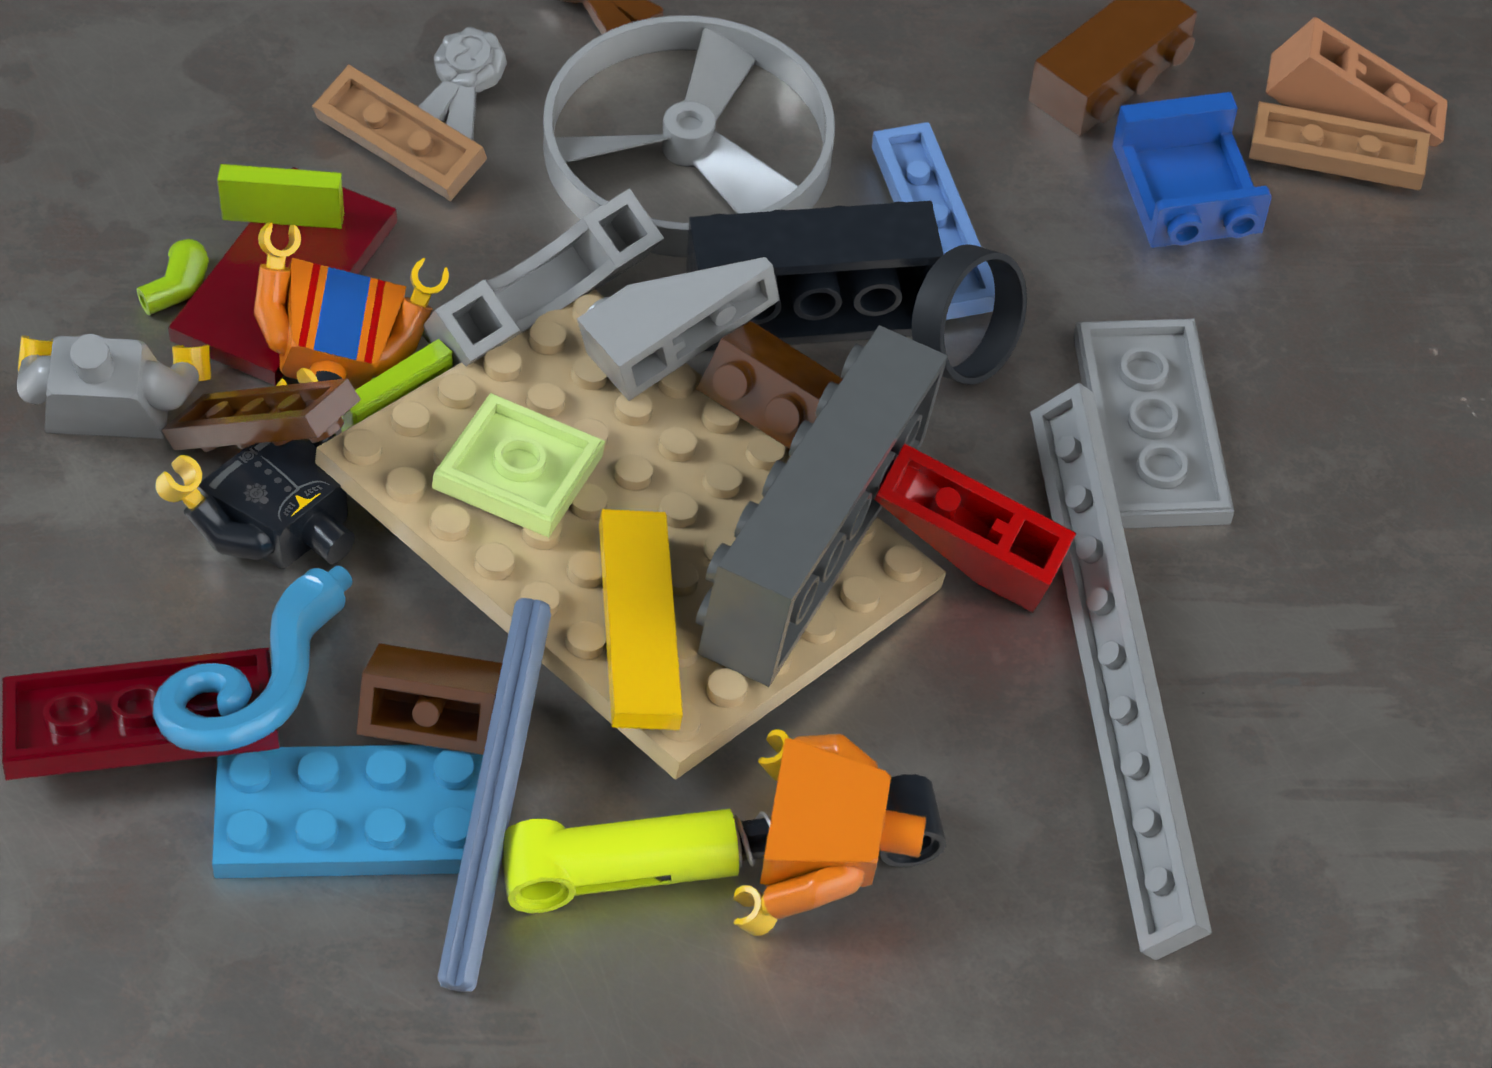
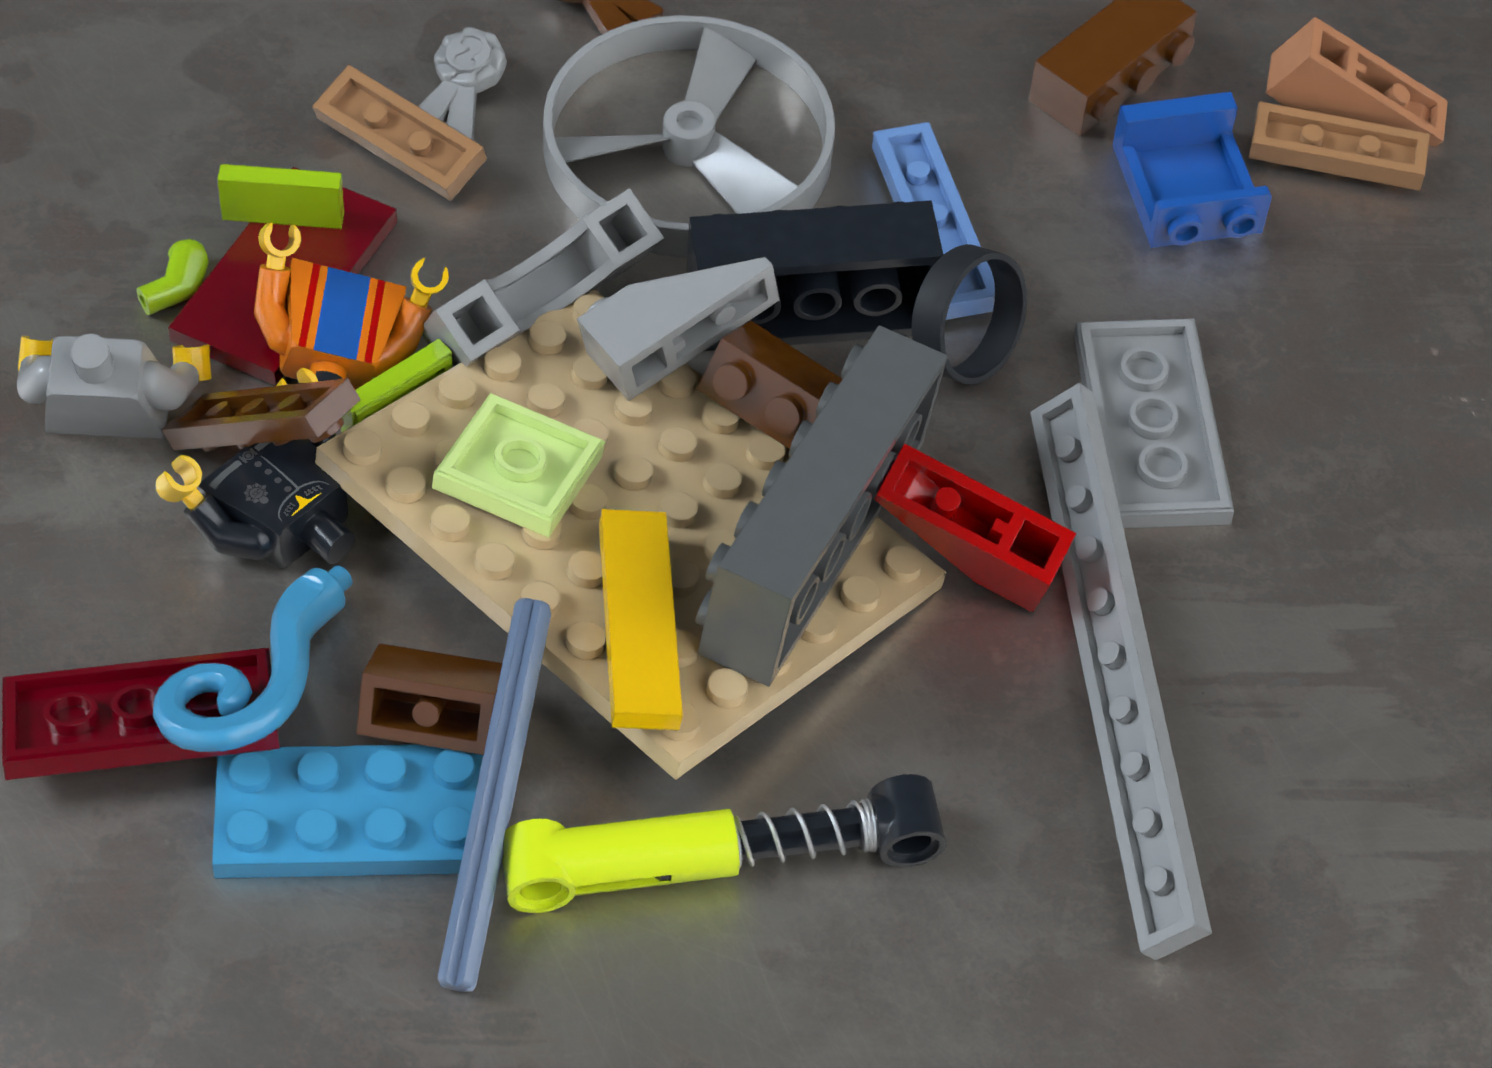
(823, 828): orange torso -> none

